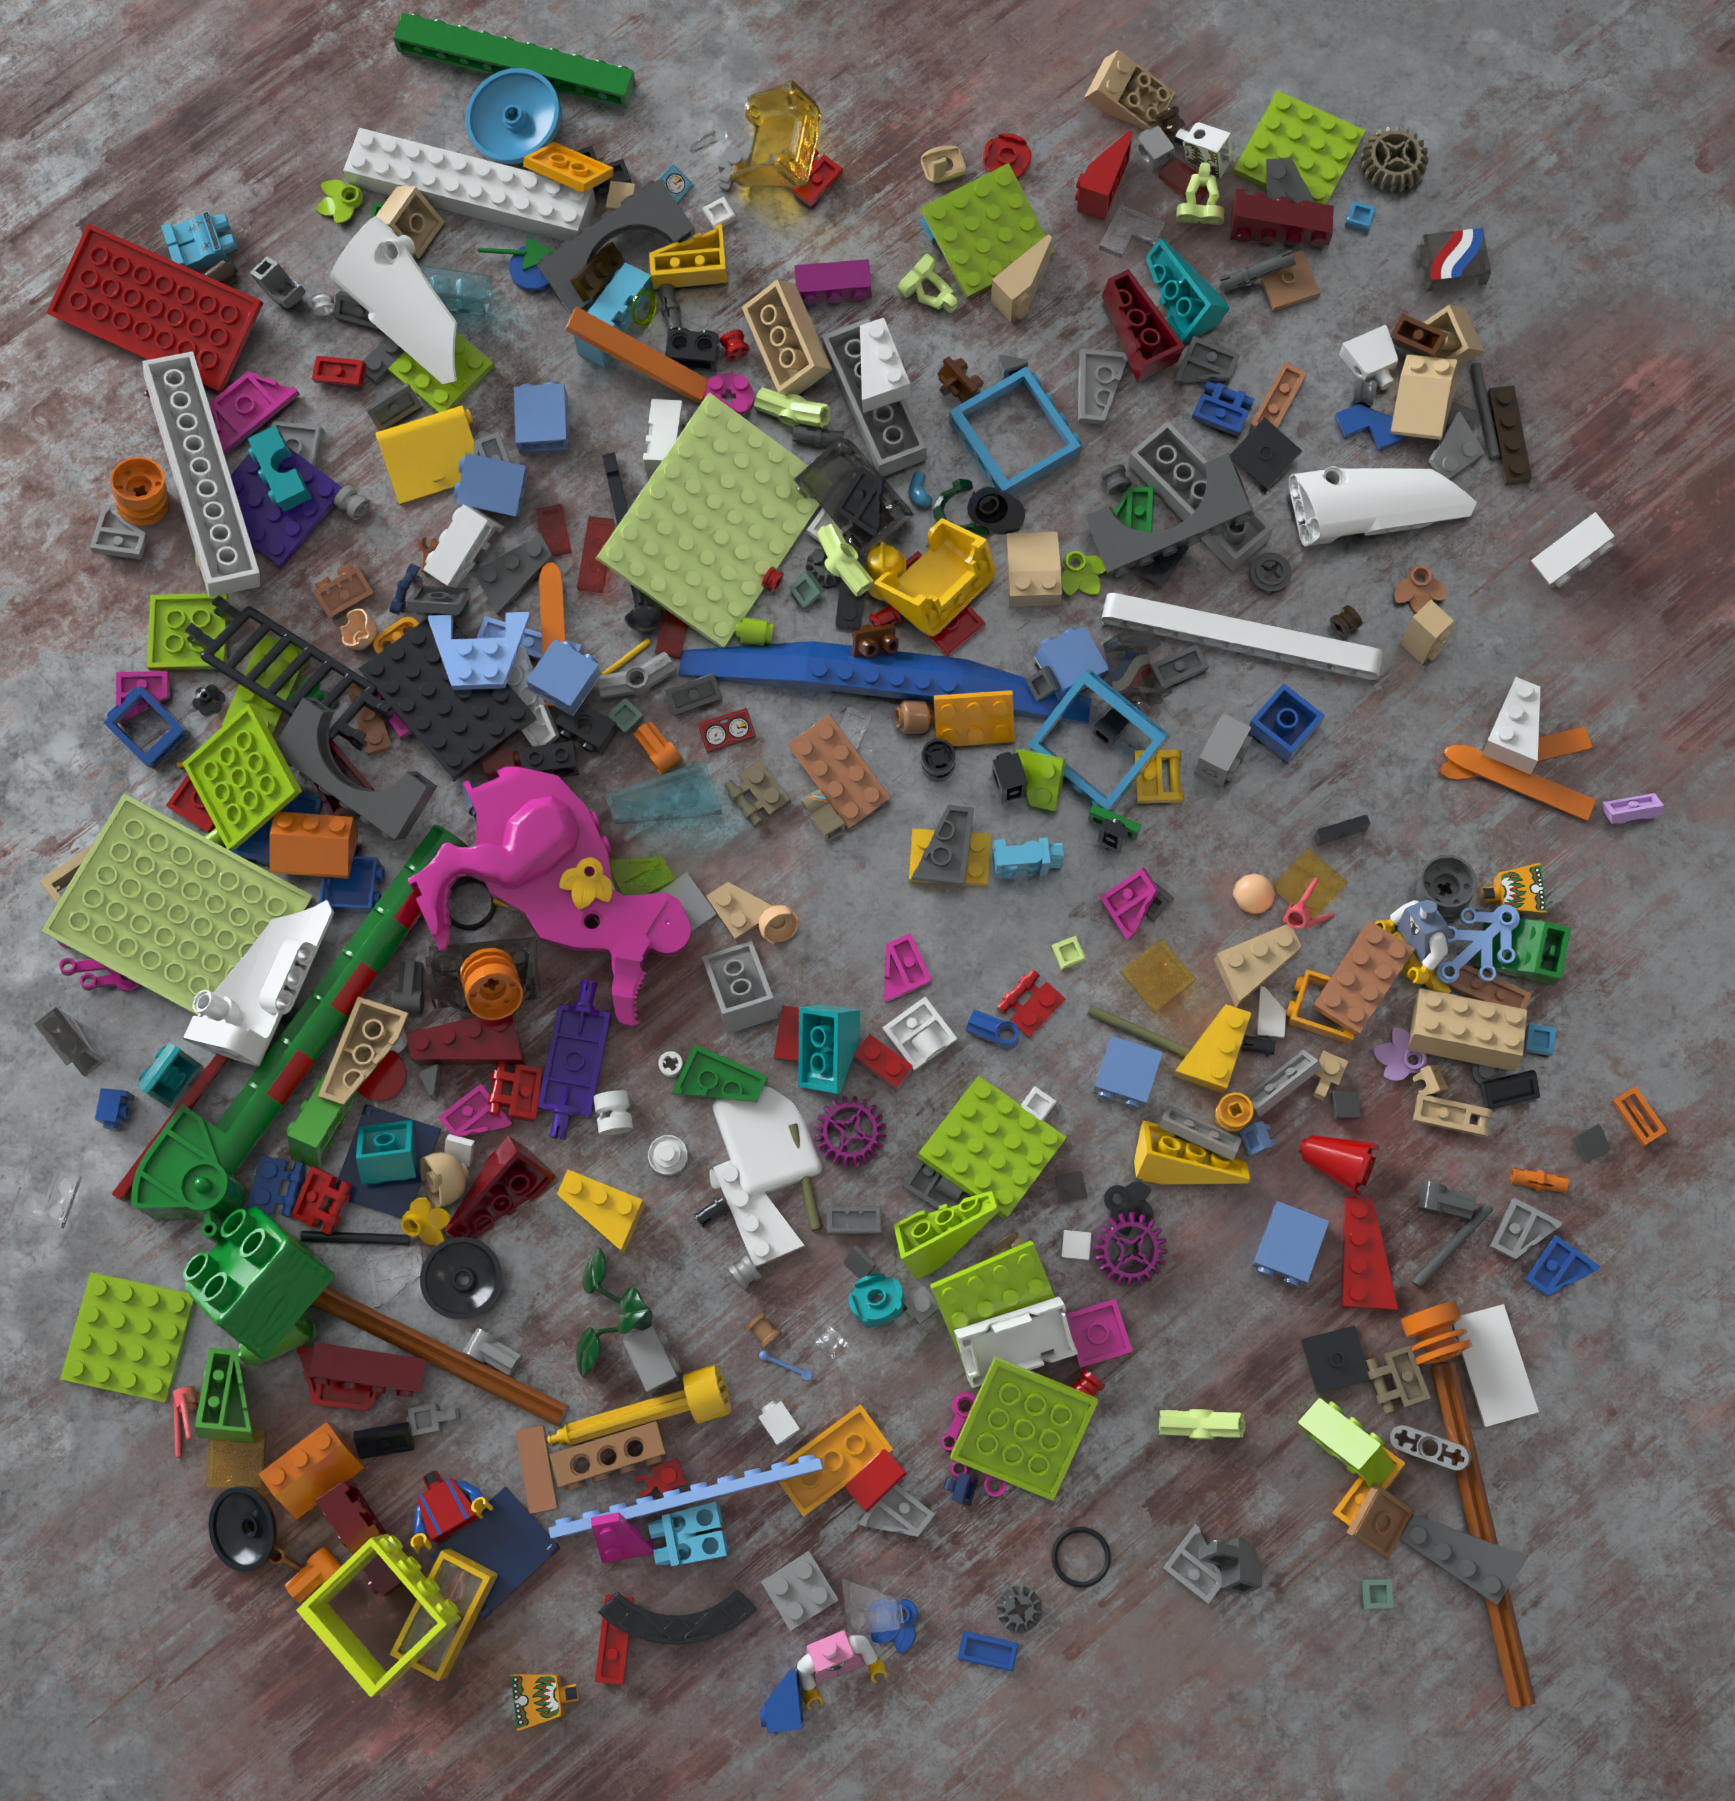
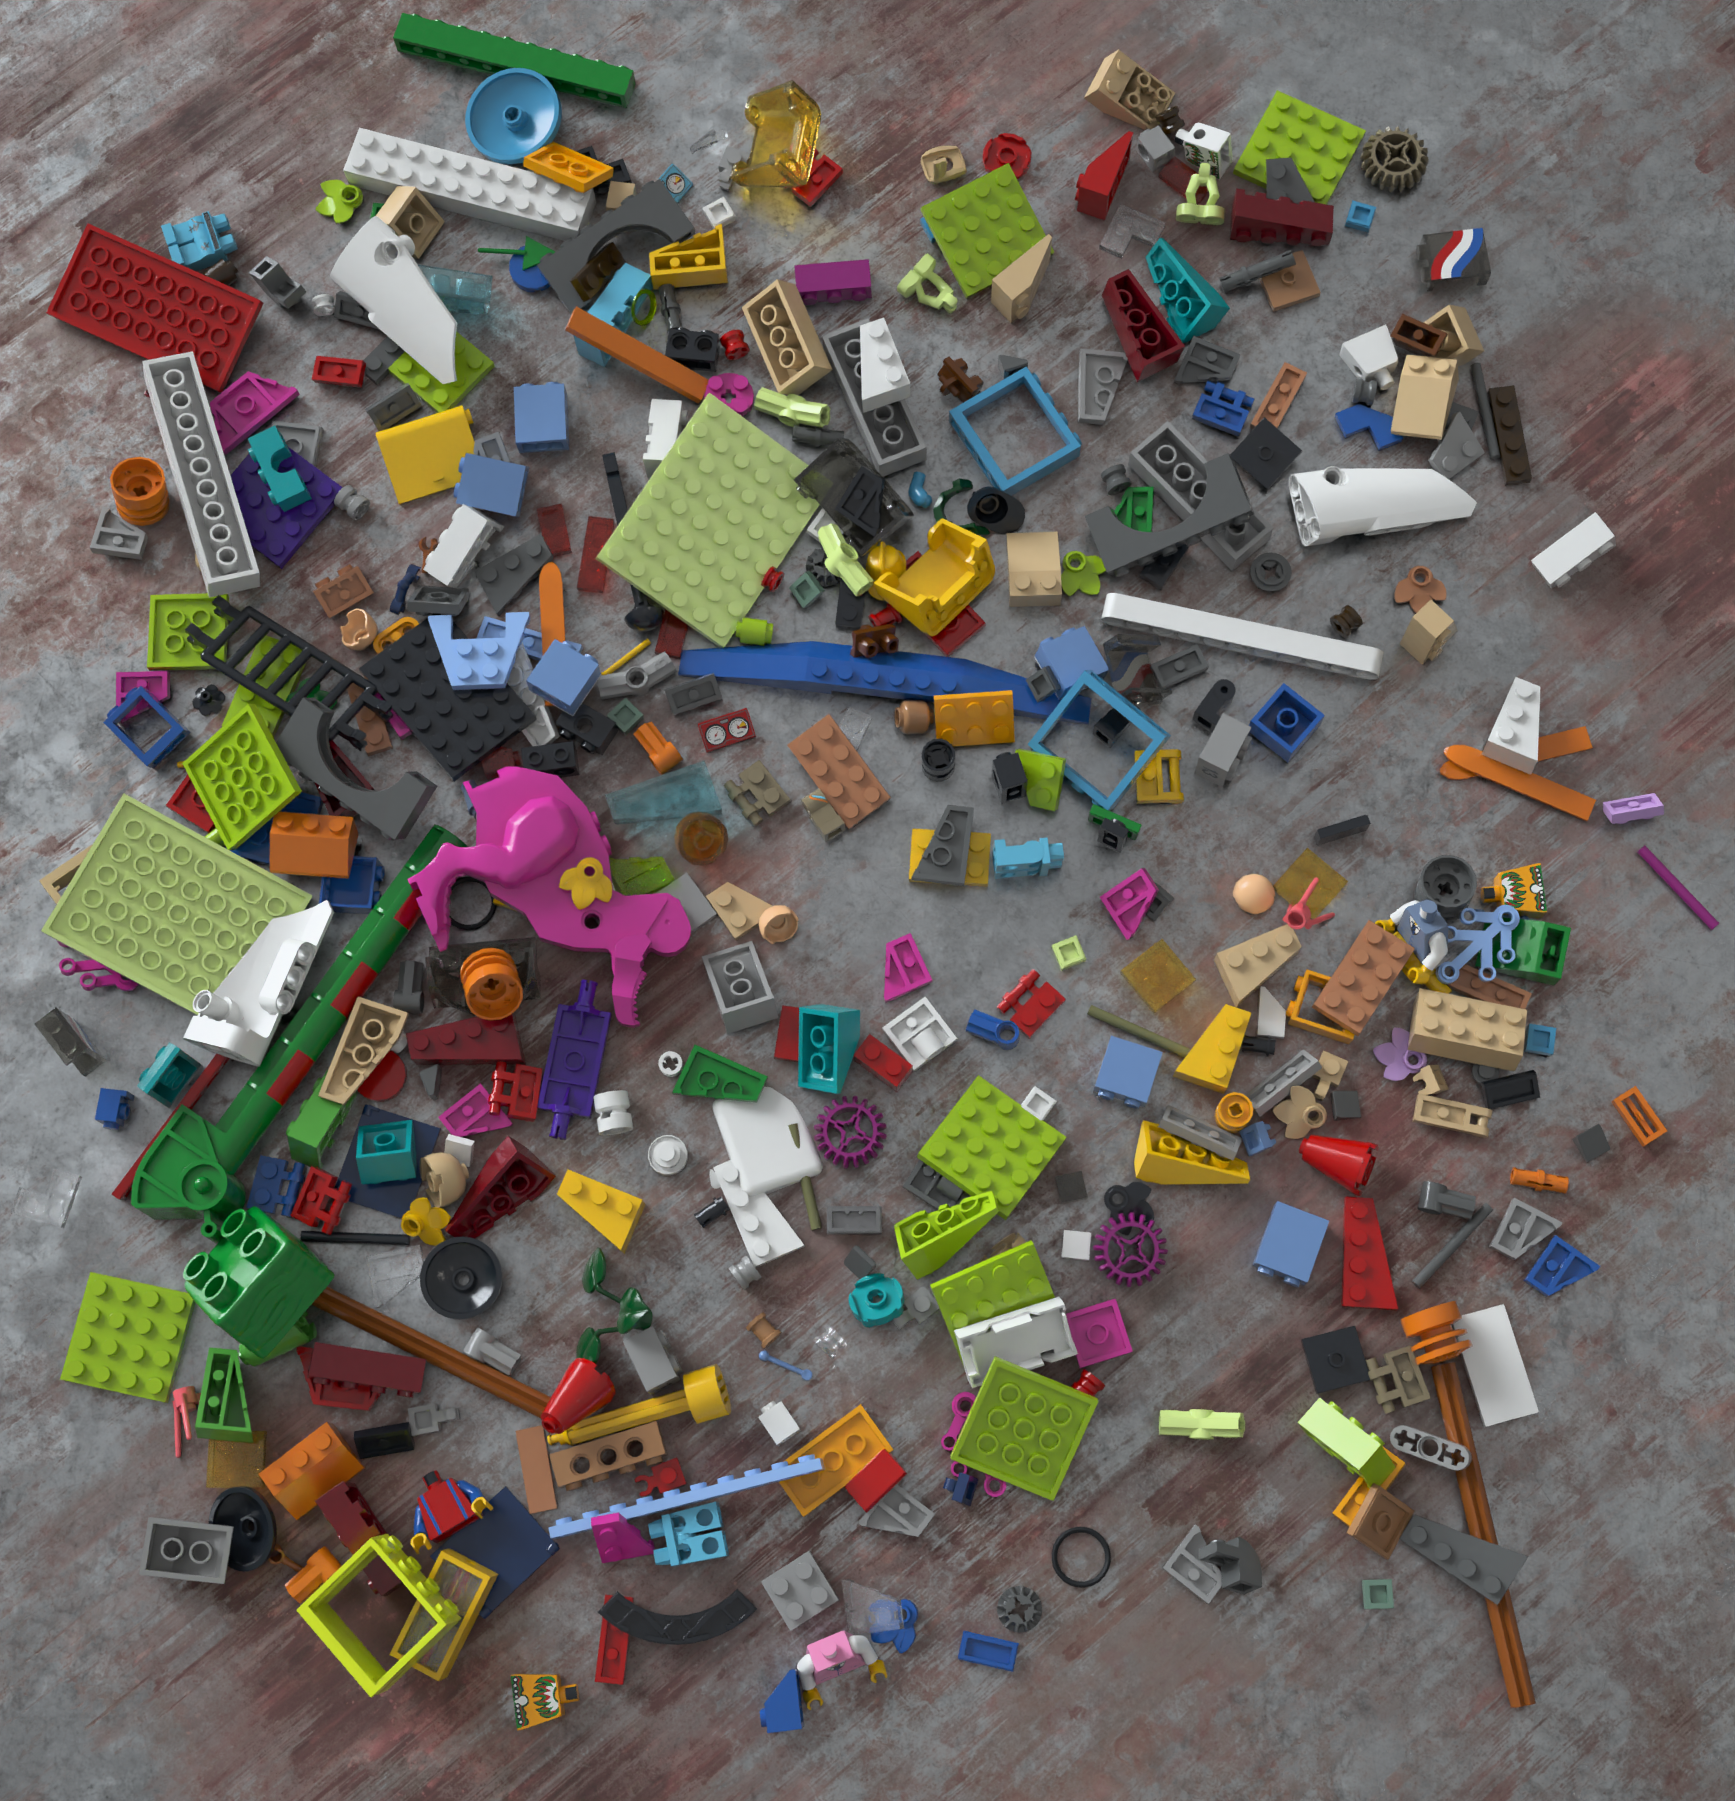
(186, 1550): none -> light grey slope
(577, 1396): none -> red cone
(700, 838): none -> clear orange cylinder
(1218, 697): none -> black leg
(1296, 1110): none -> tan plate
(1678, 887): none -> magenta bar

